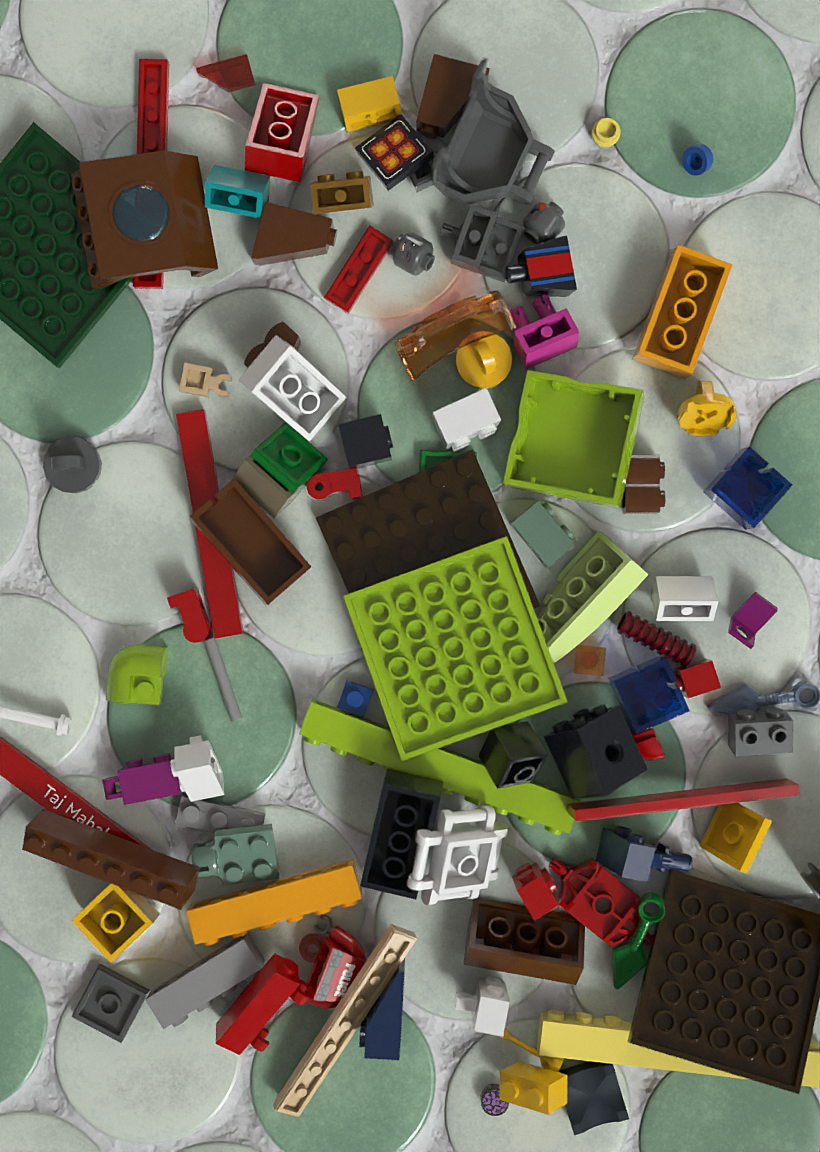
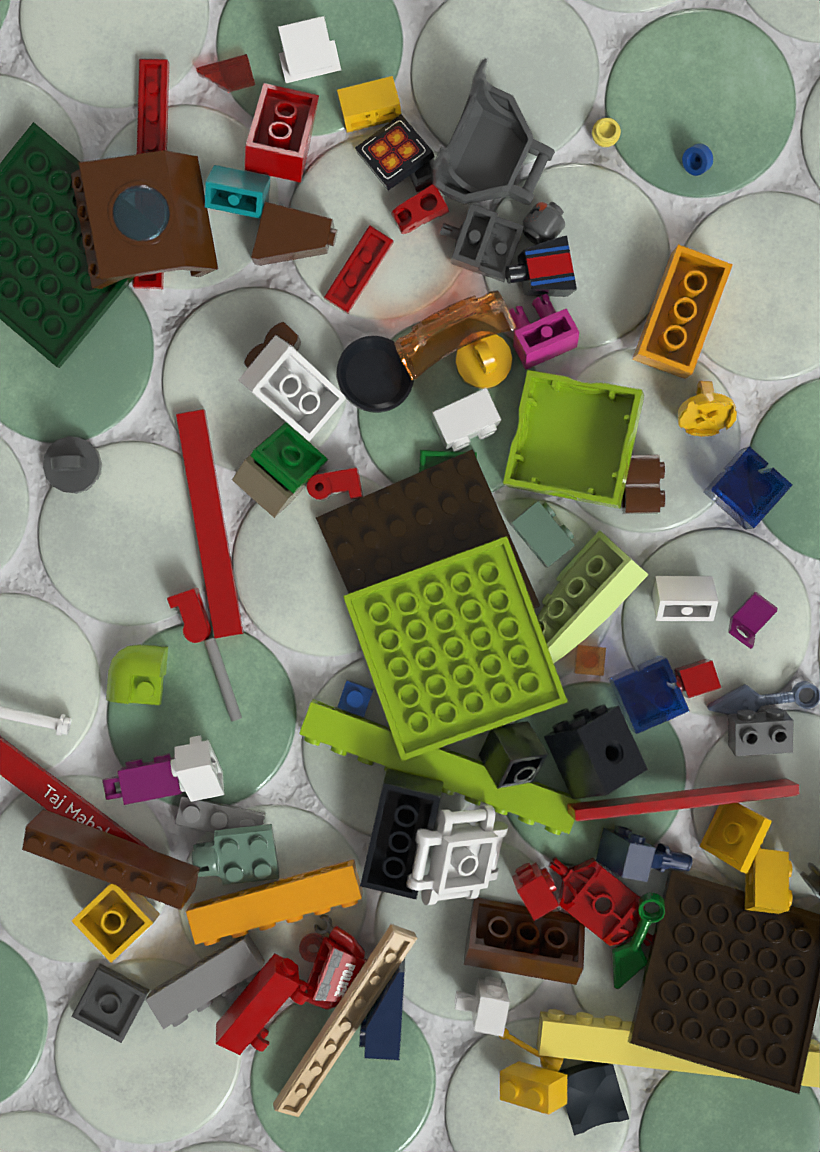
(200, 380): tan plate -> none
(250, 542): reddish brown piece -> none
(307, 50): none -> white plate
(341, 194): pearl gold brick -> none
(366, 441): black head -> none
(373, 375): none -> black piece
(412, 253): dark grey head -> none
(419, 209): none -> red leg
(445, 95): reddish brown slope -> none
(491, 1100): clear smoke tile -> none
(649, 745): red piece -> none
(656, 639): dark red piece -> none
(769, 882): none -> yellow brick

